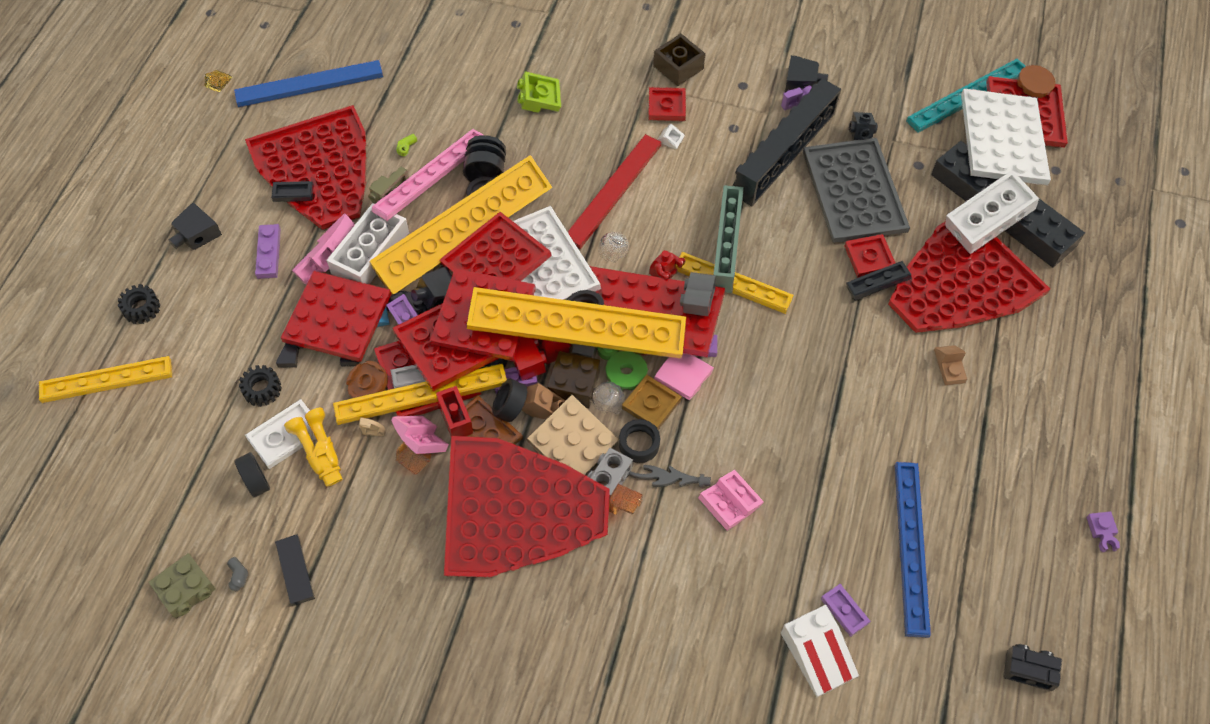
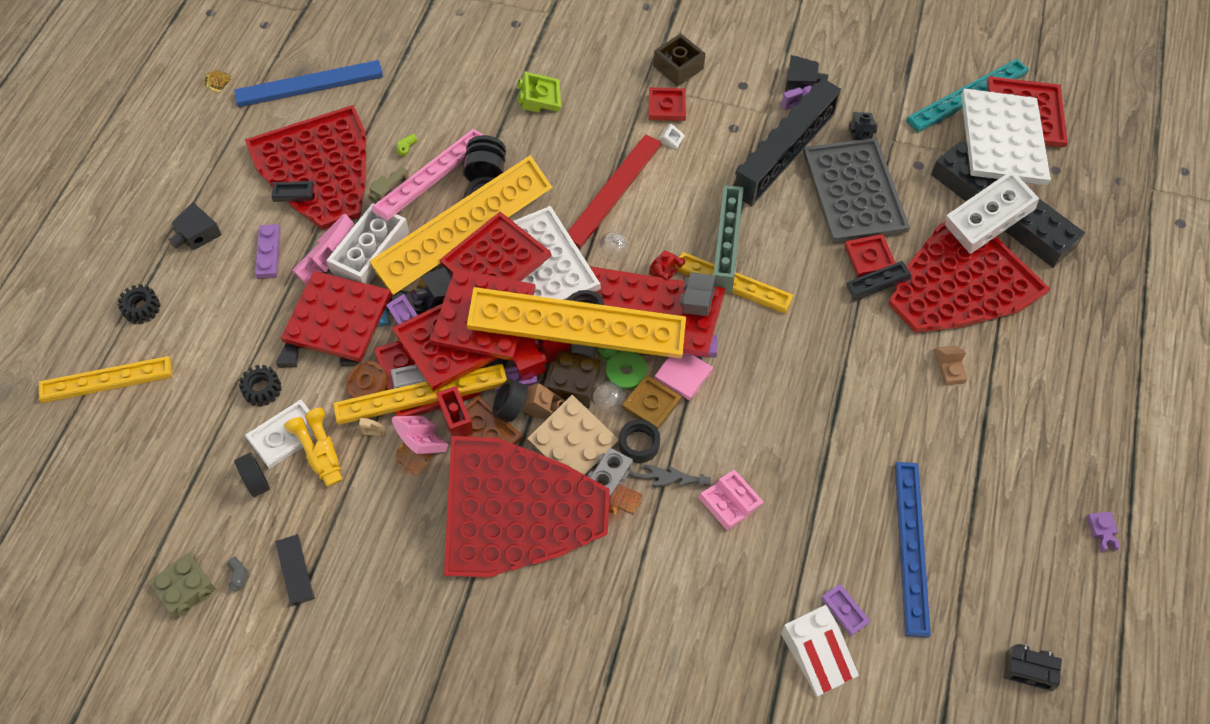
(1036, 81): dark orange tile -> none

